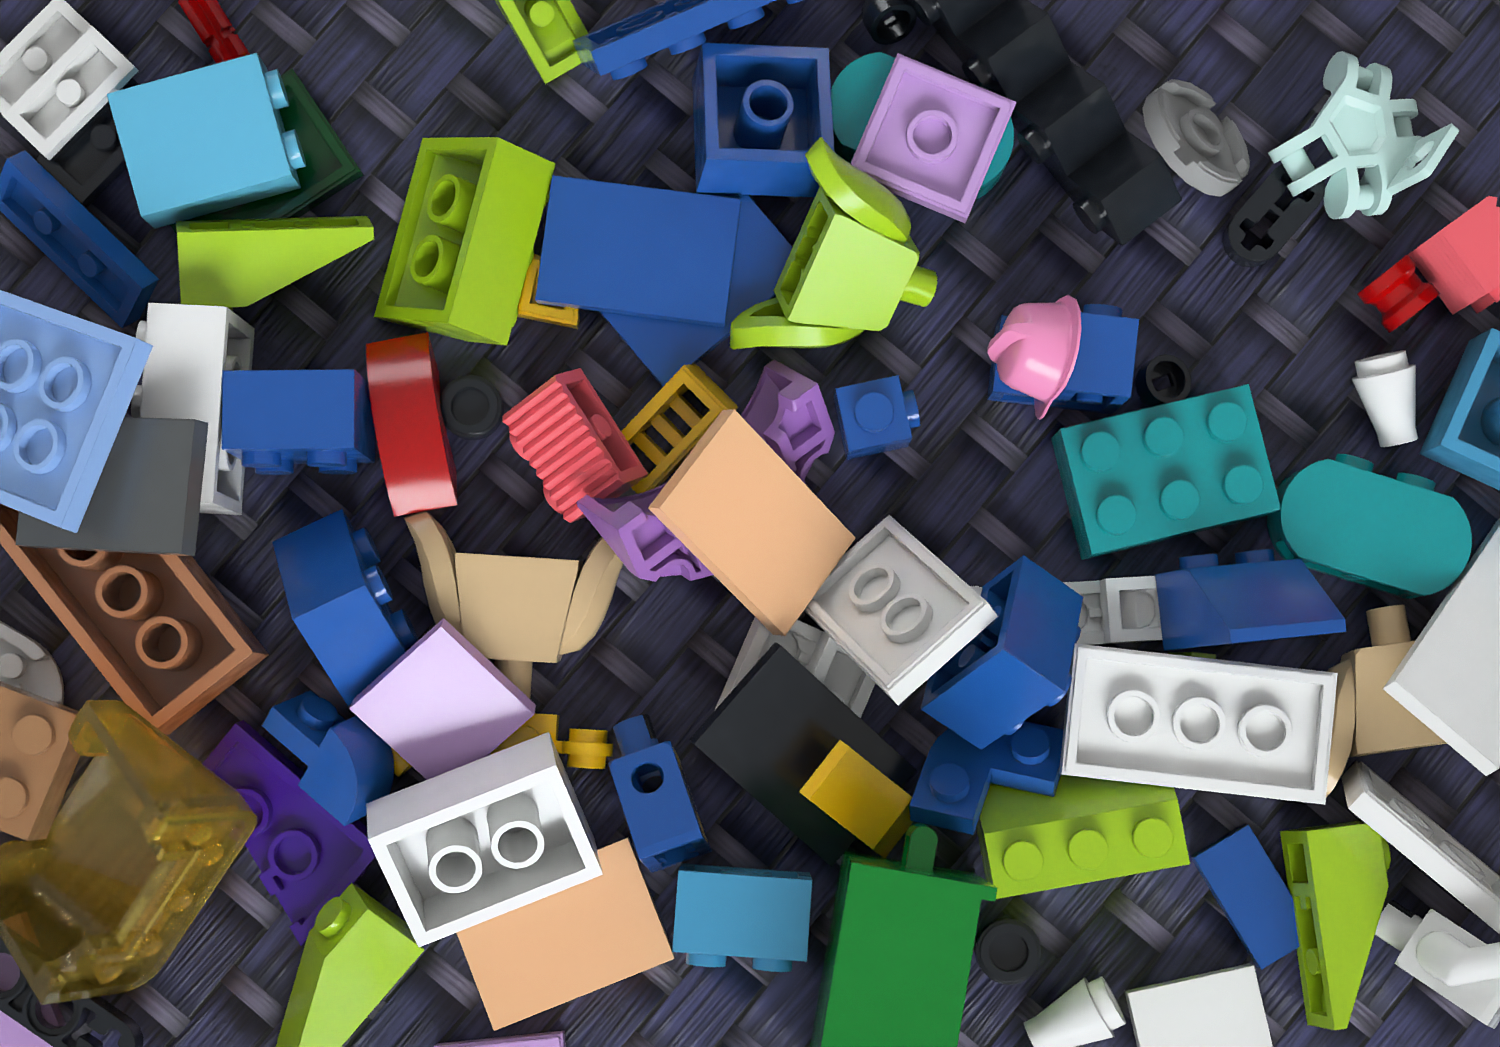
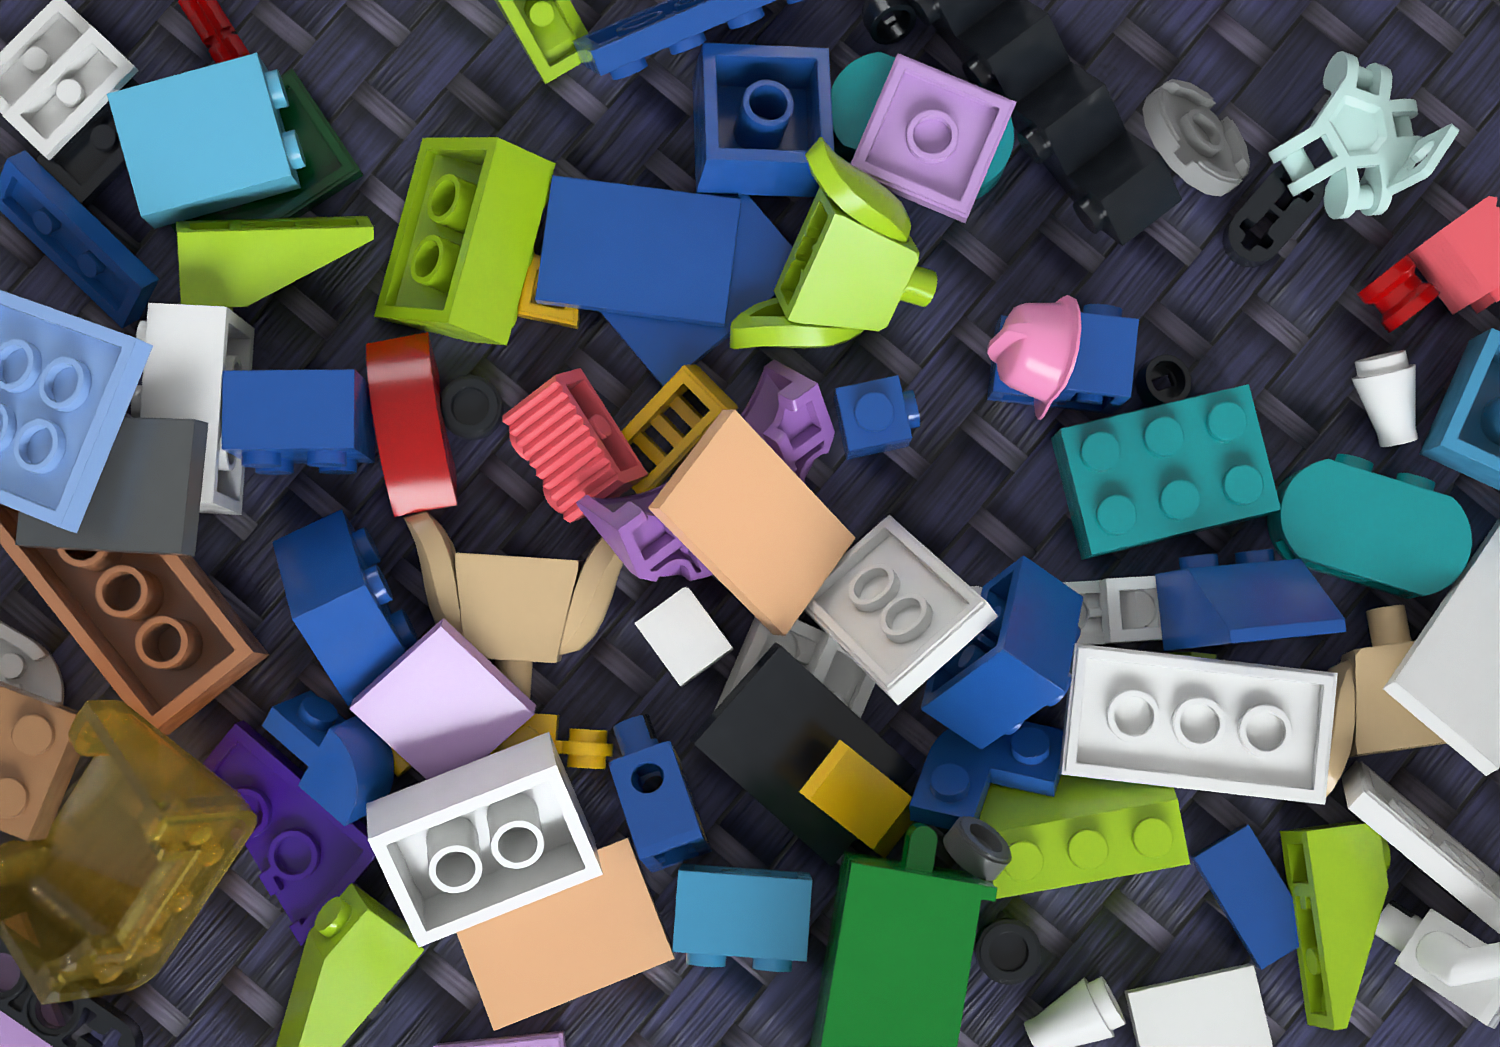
(684, 636): none -> white panel
(977, 848): none -> dark grey tile

